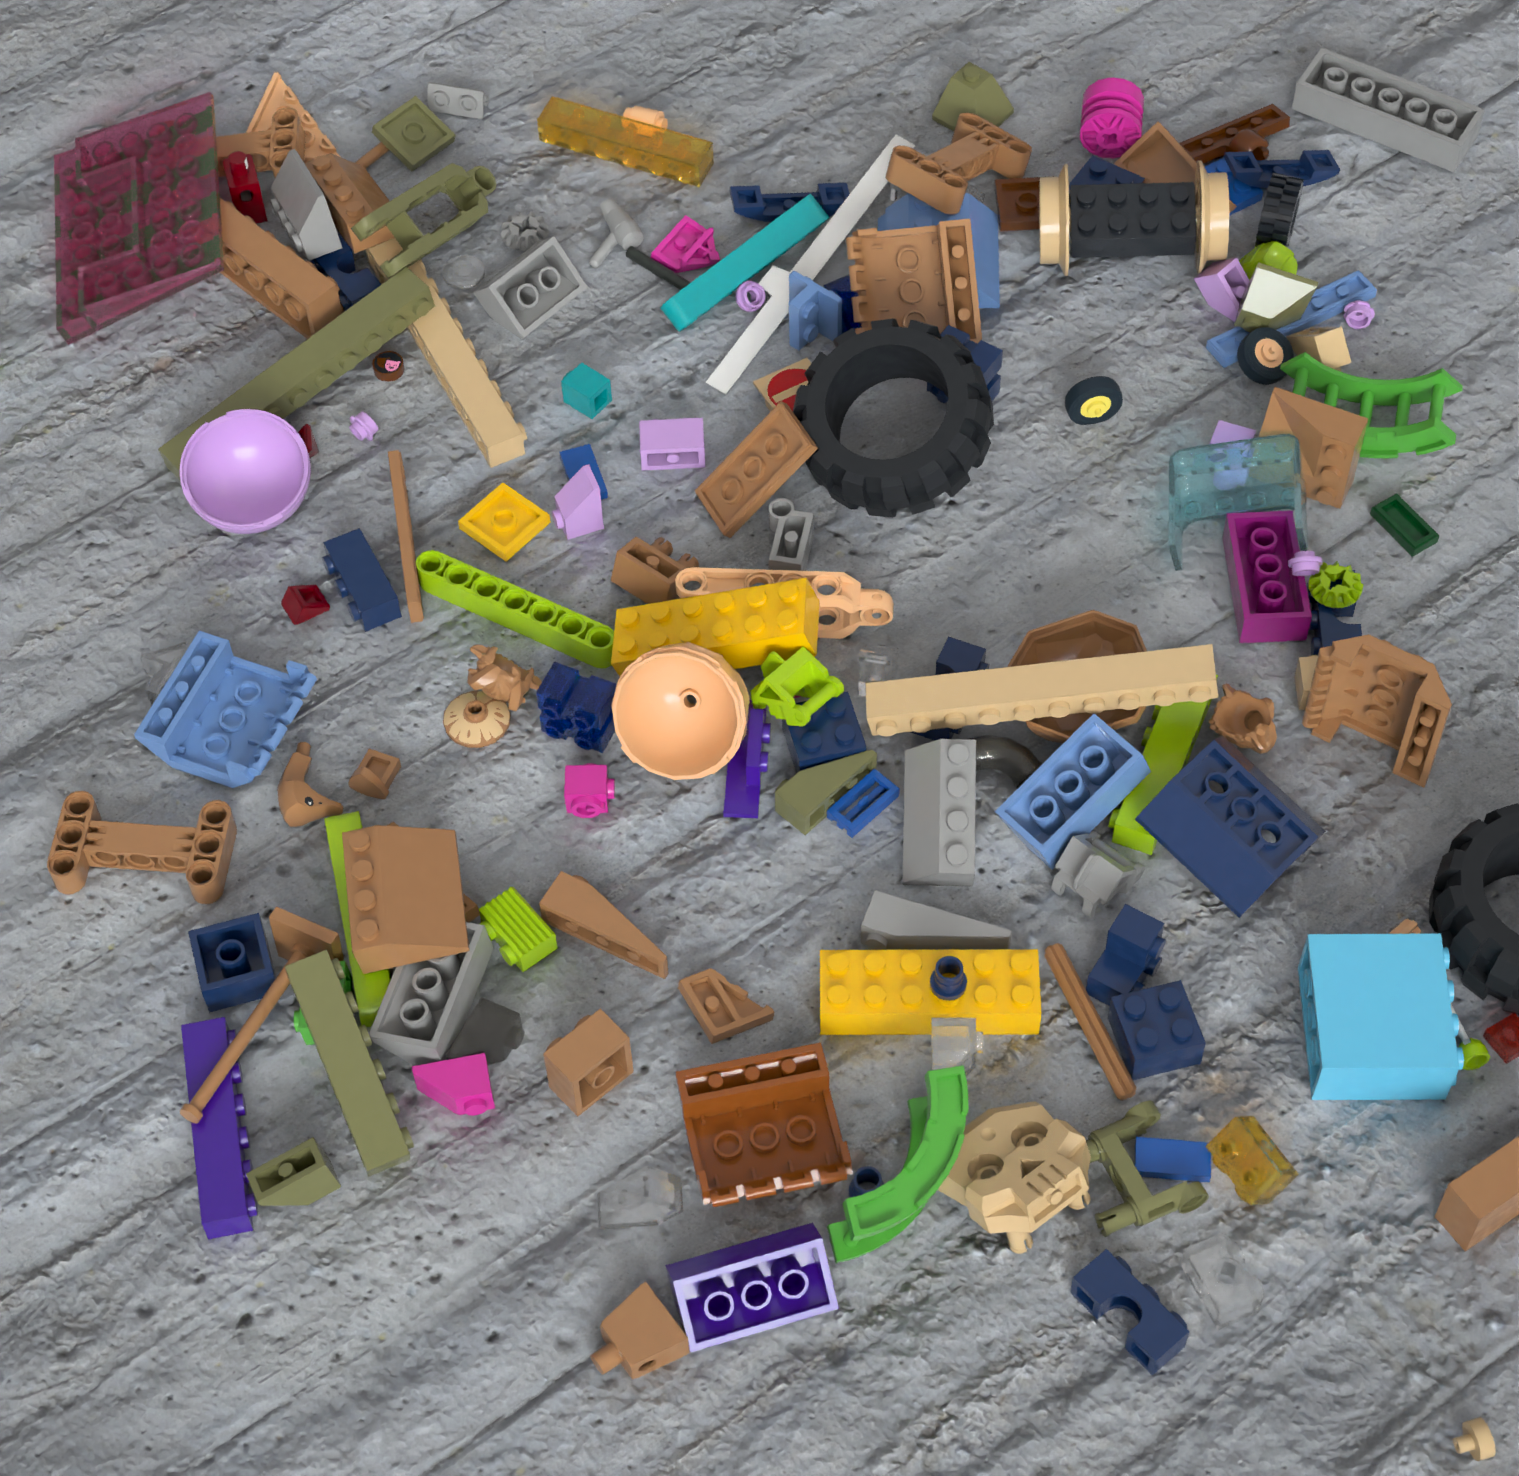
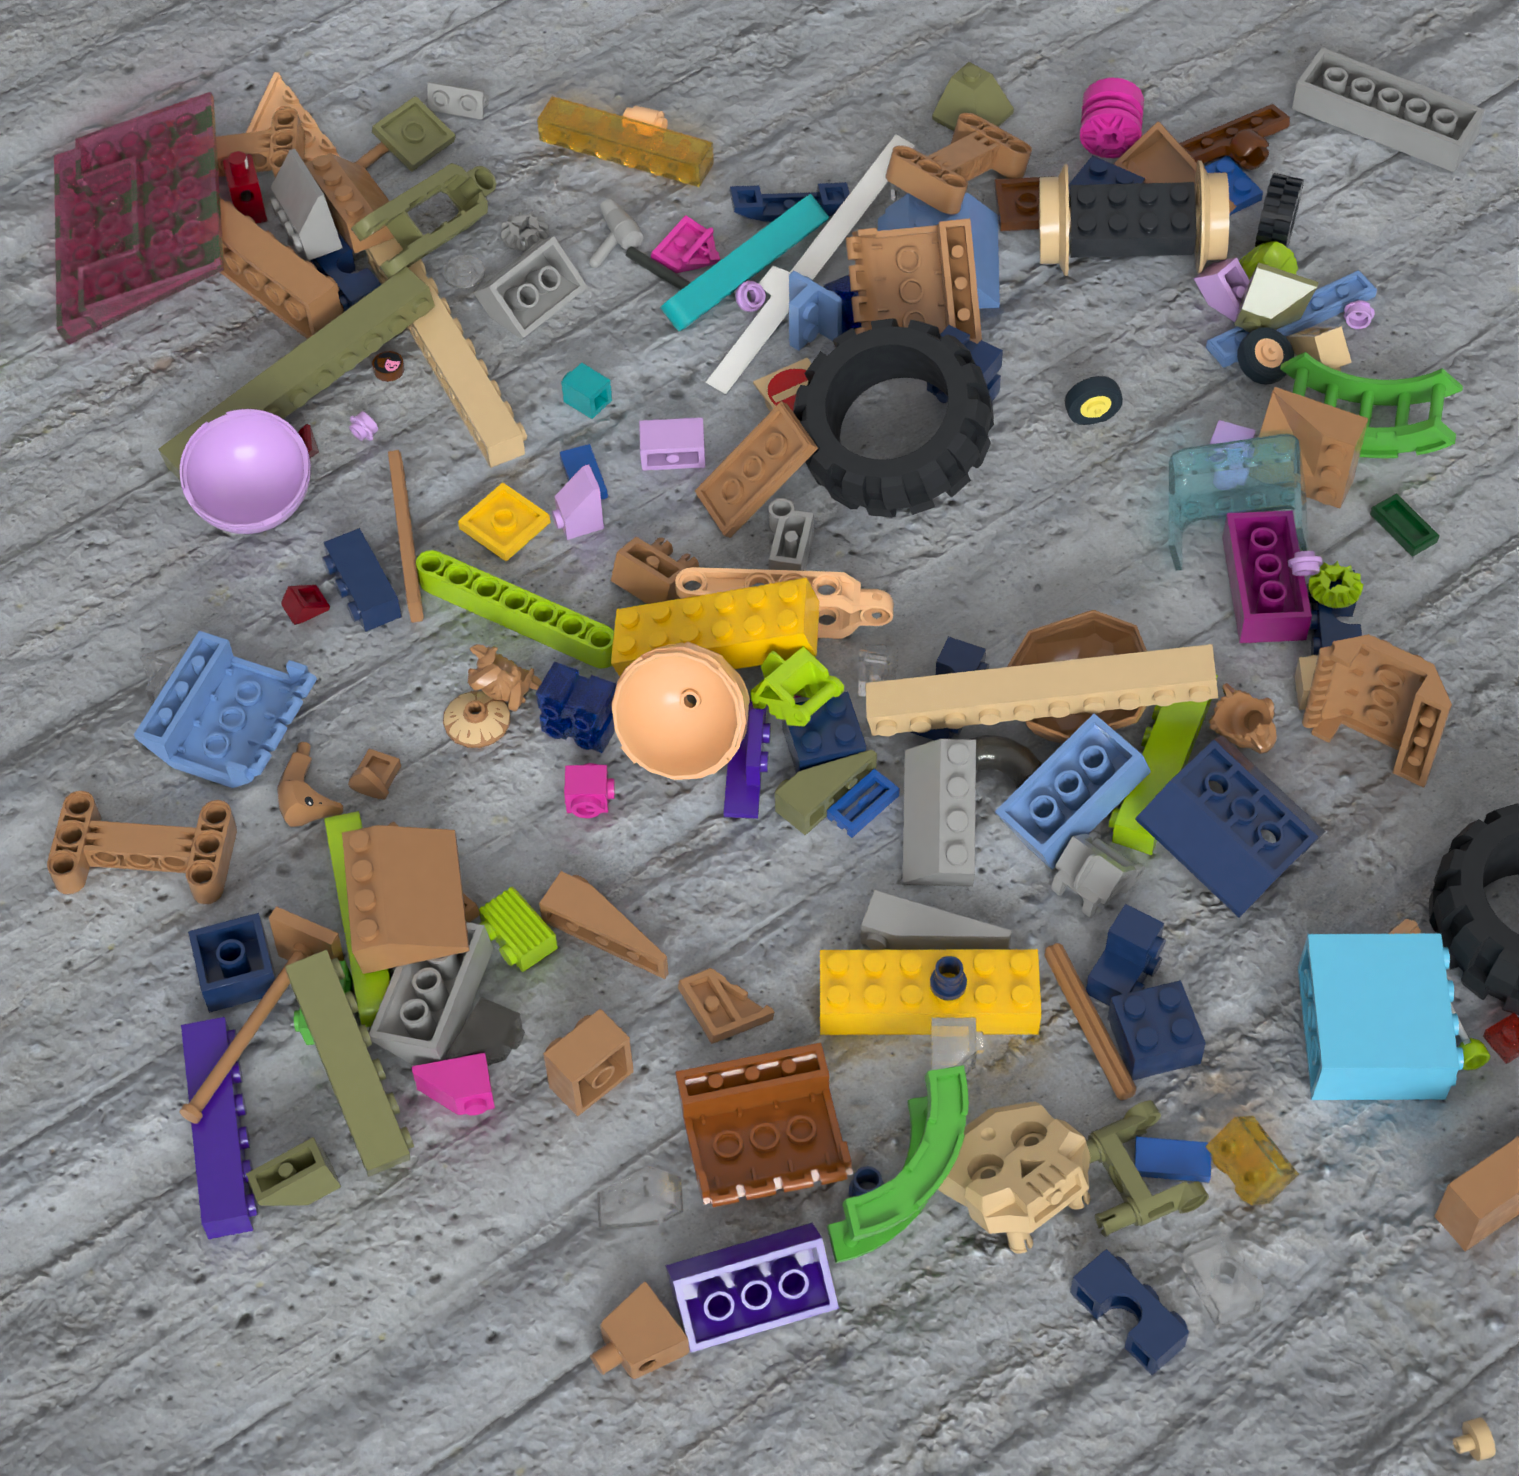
(1312, 166): dark blue slope -> none

